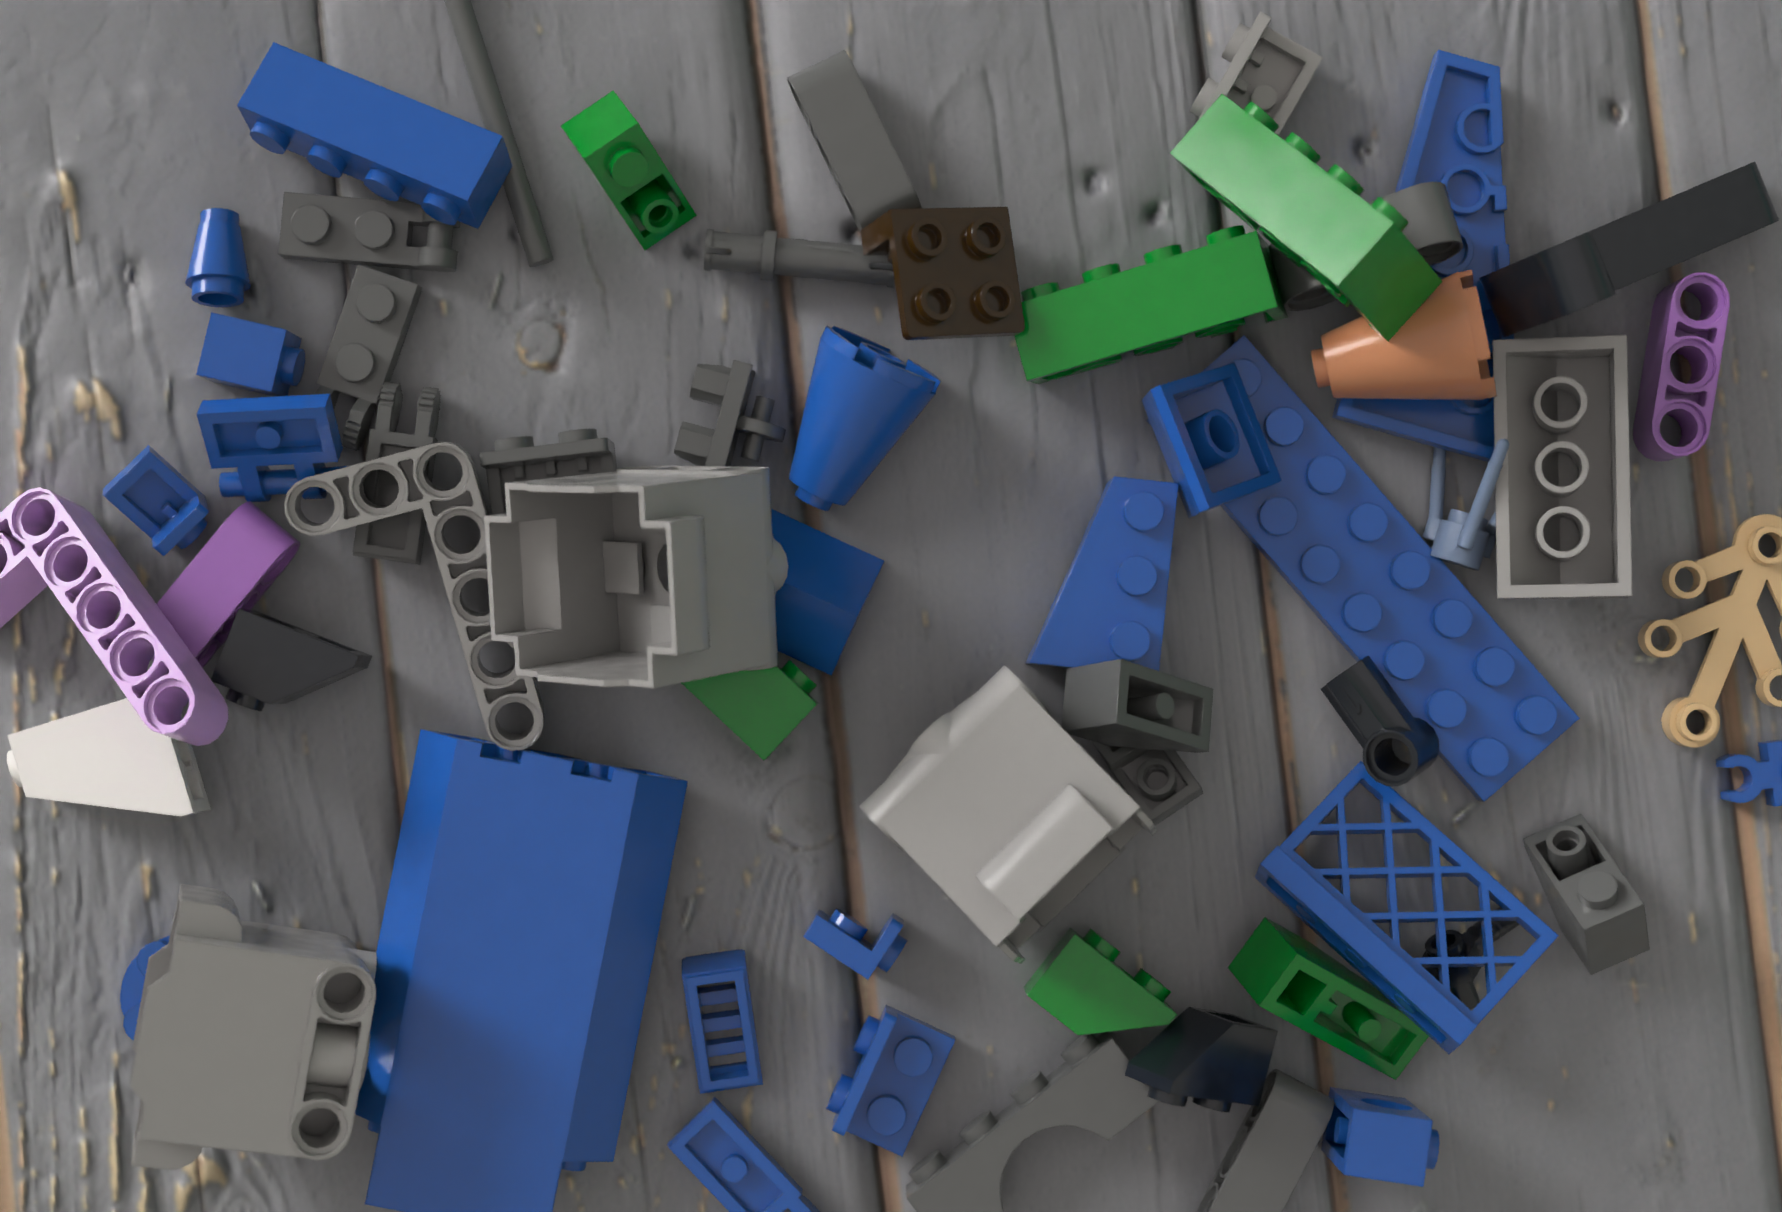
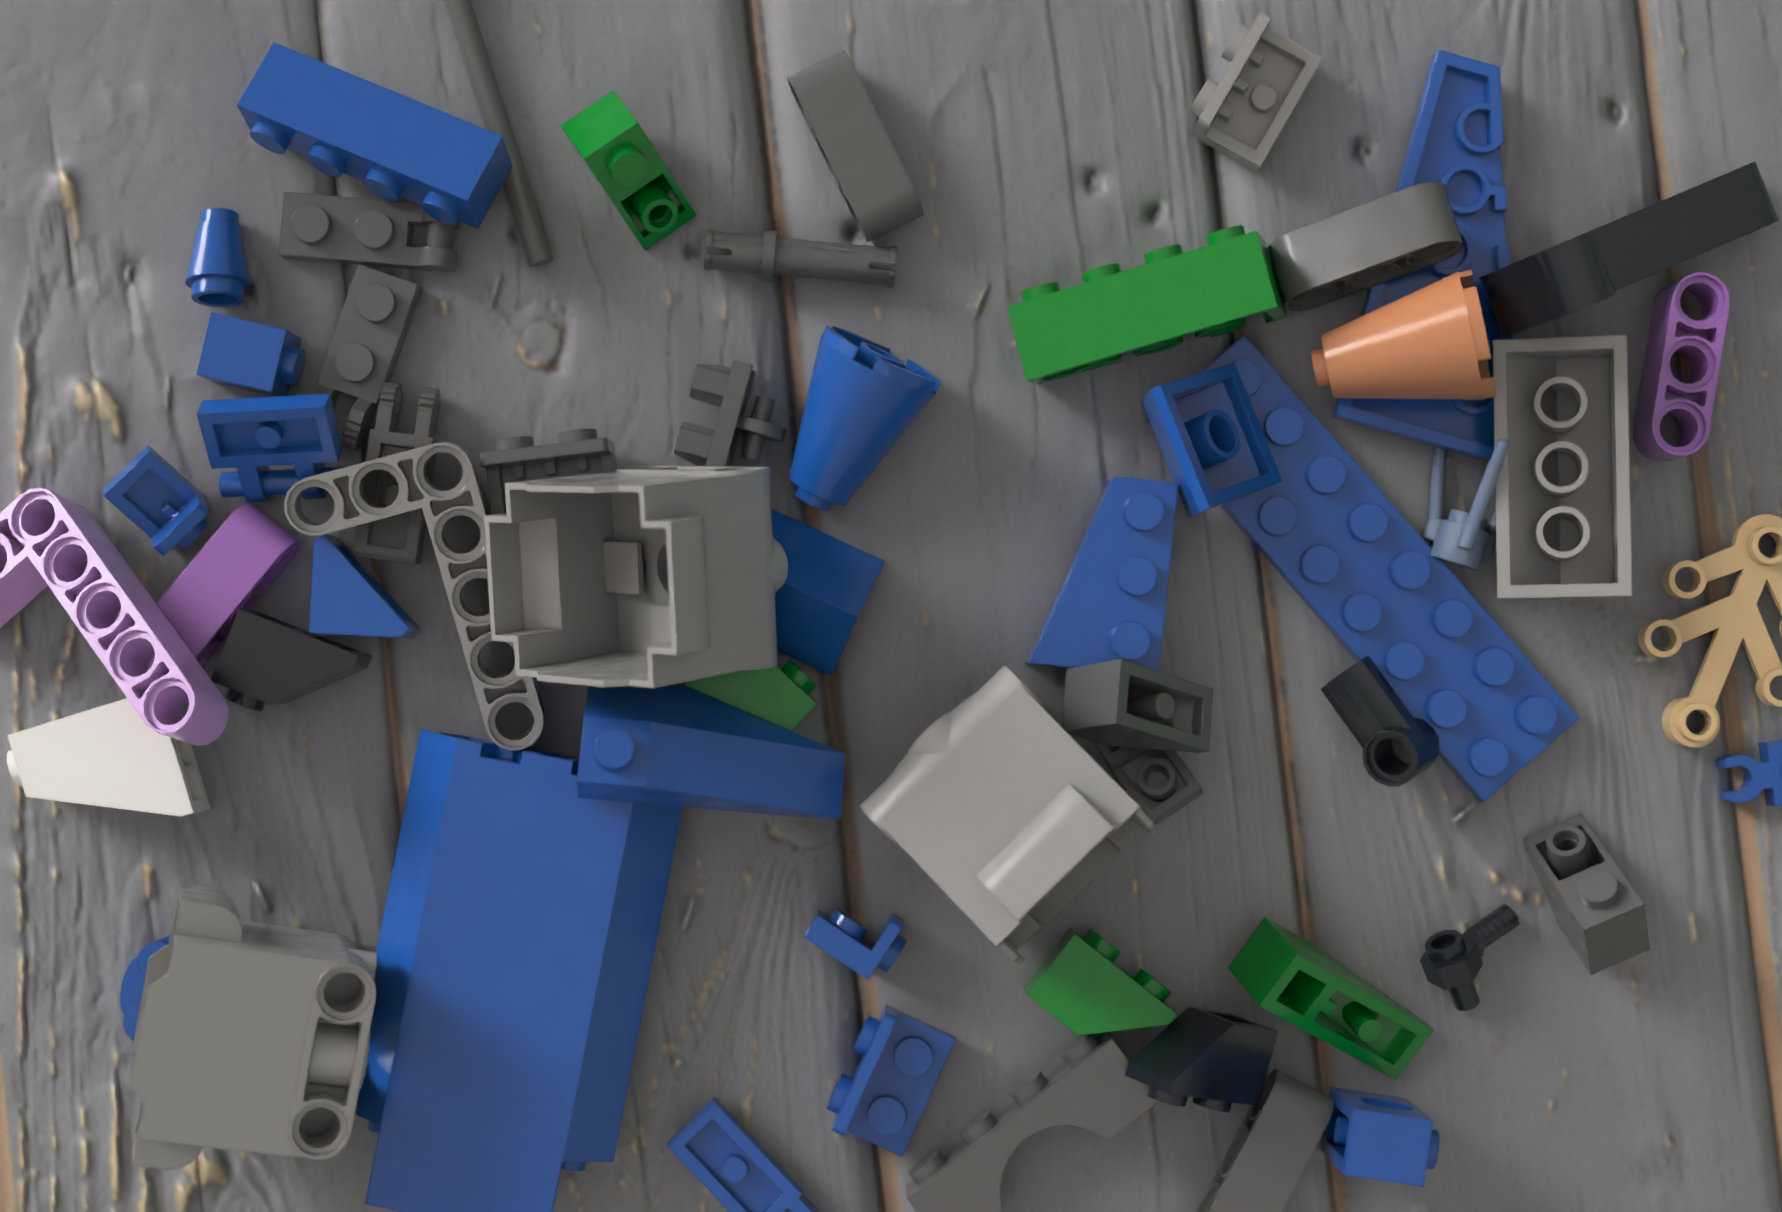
(350, 599): none -> blue slope
(701, 754): none -> blue wedge
(713, 969): blue slope -> none
(950, 270): dark brown bracket -> none
(1309, 212): wedge -> none
(1368, 946): blue fence -> none

